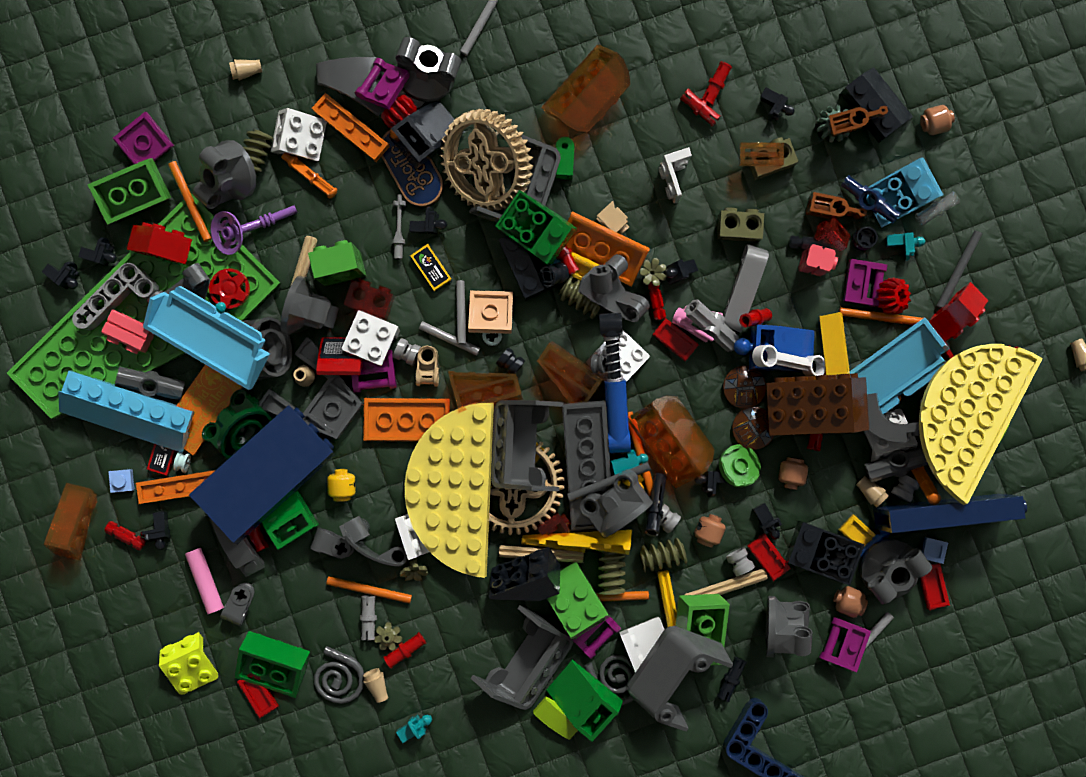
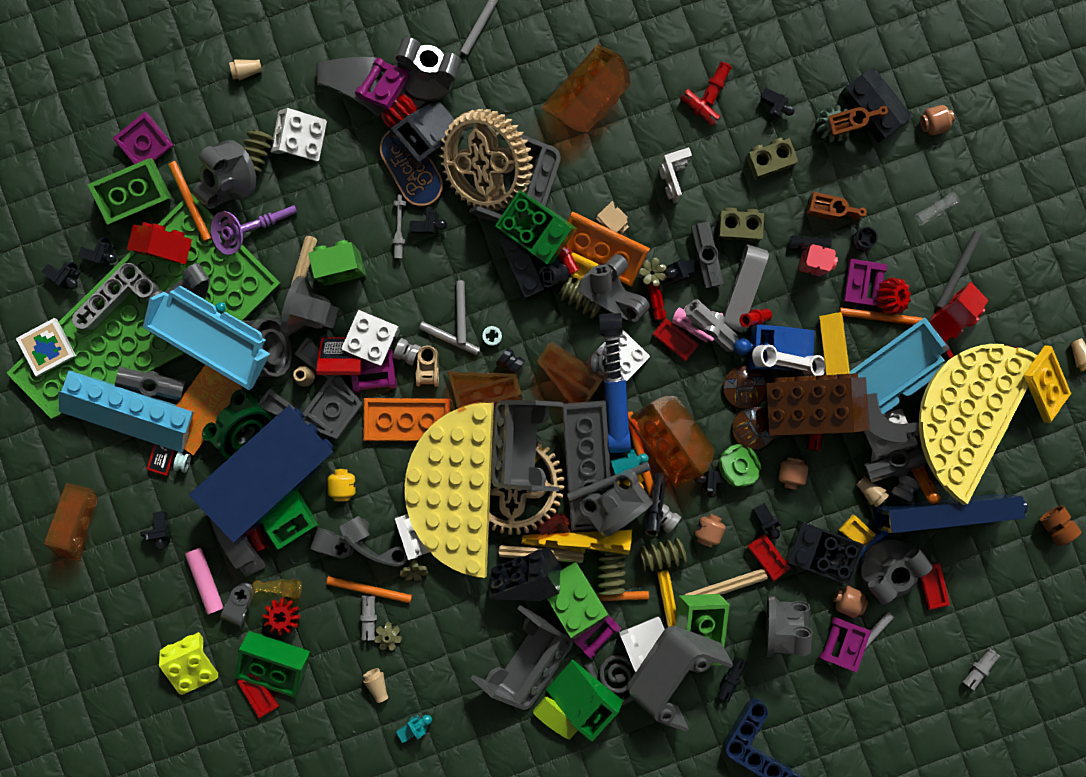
(46, 347): none -> tile
(121, 480): light blue plate -> none
(125, 535): red axle -> none
(127, 331): coral brick -> none
(169, 487): orange plate -> none
(229, 288): red wheel -> none
(285, 624): none -> red gear
(288, 588): none -> clear yellow piece
(310, 175): orange piece -> none
(337, 681): dark grey piece -> none
(350, 127): orange plate -> none
(368, 303): clear red brick -> none
(404, 650): red pin -> none
(431, 267): tile -> none
(490, 312): light nougat plate -> none
(566, 149): green leg -> none
(704, 241): none -> dark grey piece
(740, 562): light grey wheel -> none
(743, 145): clear orange tile -> none
(834, 232): clear red bracket -> none
(880, 205): dark blue pin -> none
(906, 189): medium azure slope -> none
(906, 240): teal piece -> none
(934, 550): light blue plate -> none
(981, 669): none -> light grey pin
(1047, 384): none -> yellow tile
(1058, 522): none -> dark orange wheel

